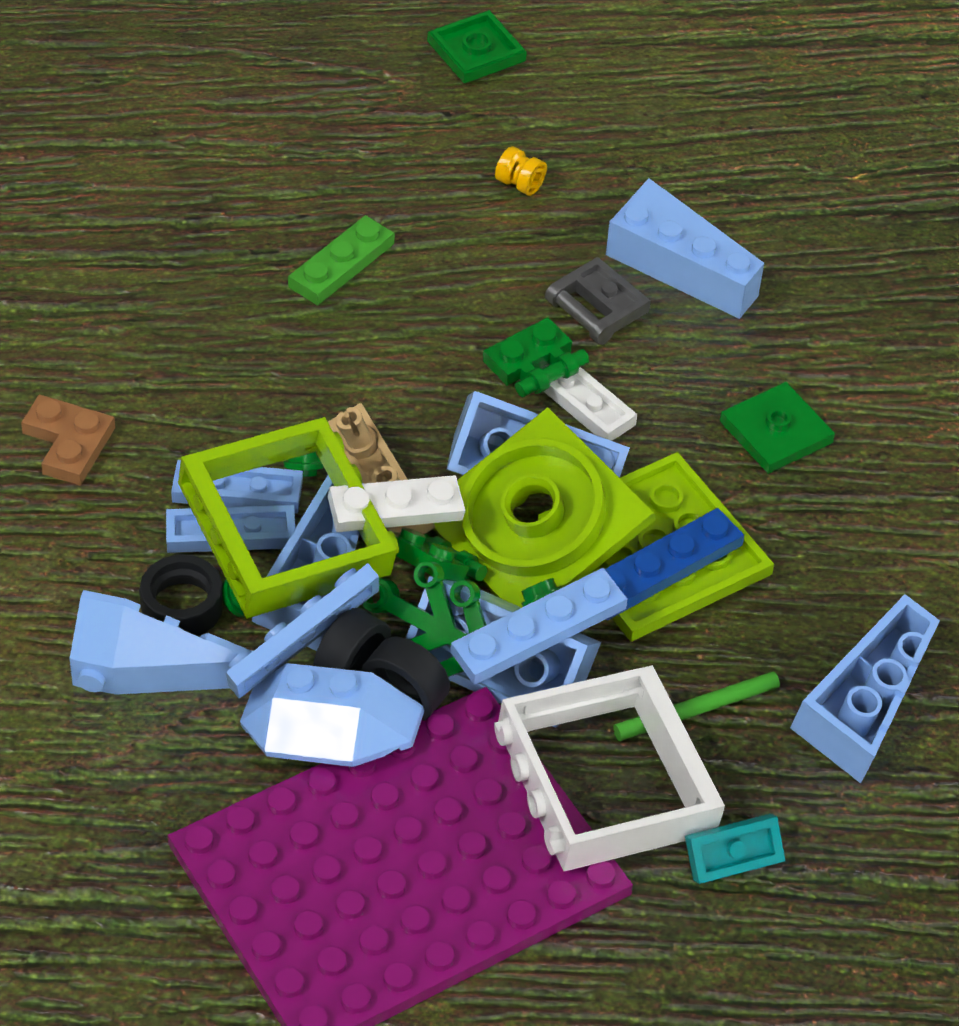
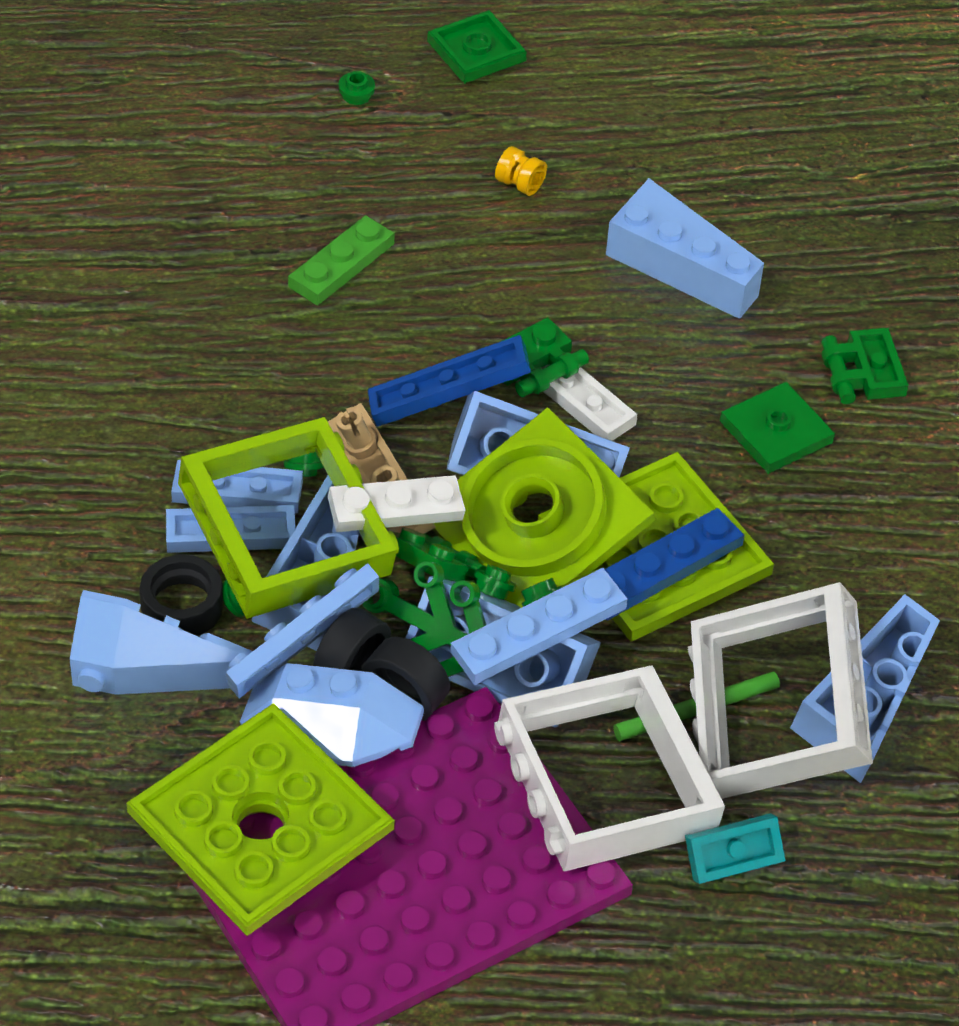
(75, 433): medium nougat plate -> none
(253, 770): none -> lime piece
(356, 87): none -> green plate
(448, 380): none -> blue plate
(495, 582): none -> green plate
(603, 290): flat silver plate -> none
(711, 634): none -> white window
(876, 363): none -> green plate

